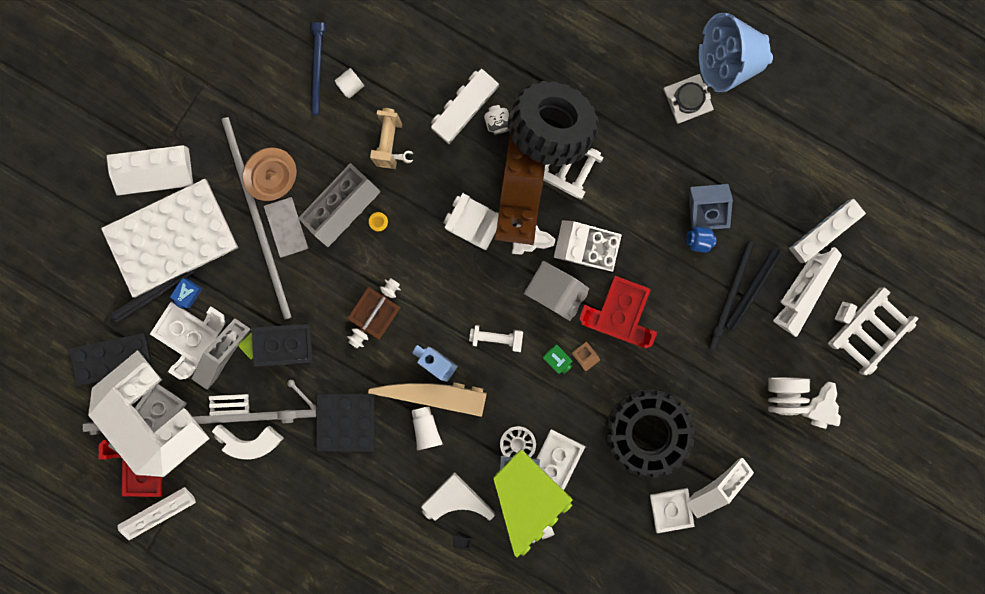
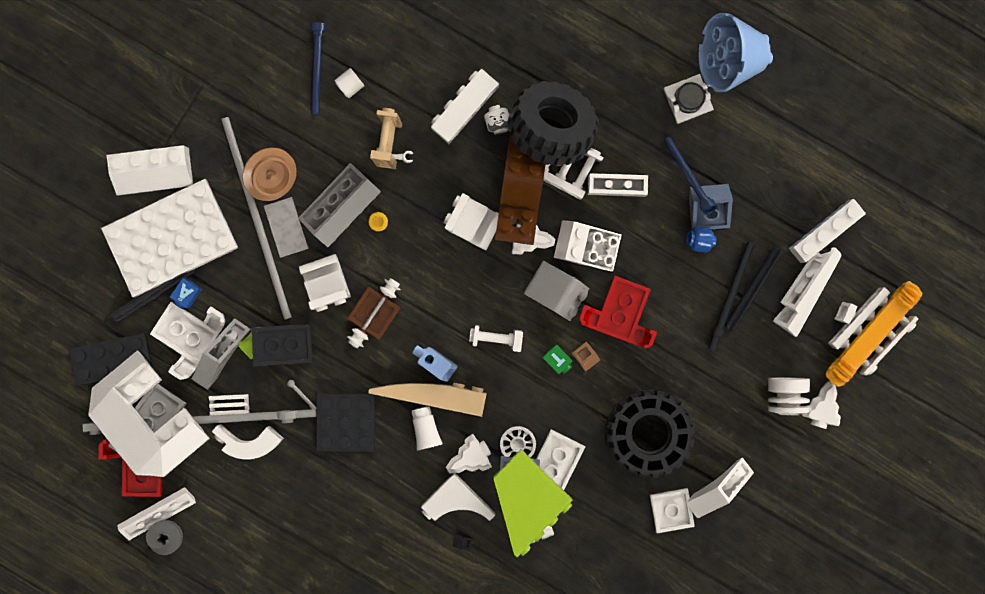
(168, 528): none -> dark grey piece
(325, 283): none -> white piece
(470, 457): none -> white rock
(618, 185): none -> white brick
(707, 204): none -> dark blue piece
(873, 334): none -> light orange arm

